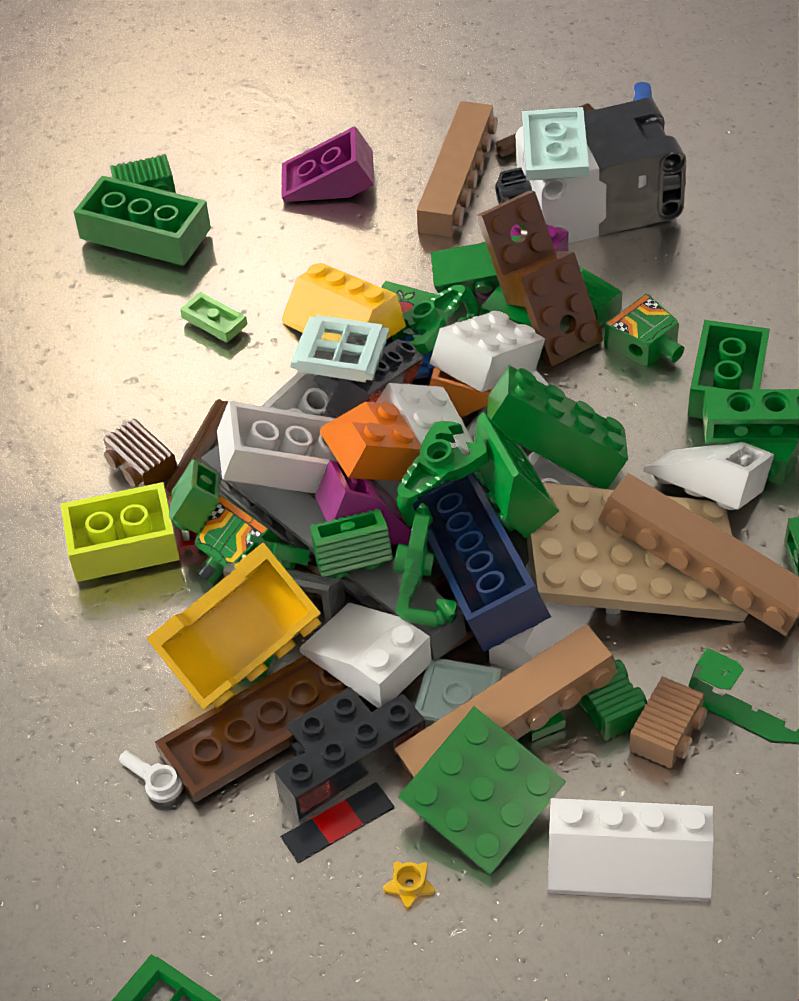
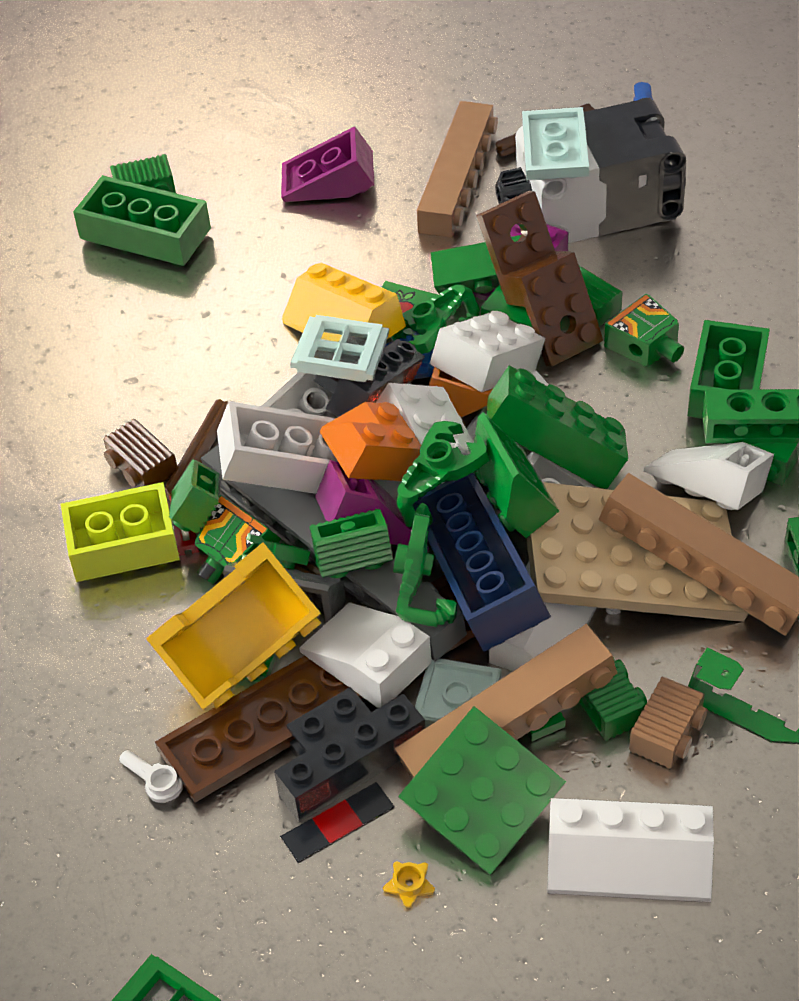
(213, 316): bright green plate -> none

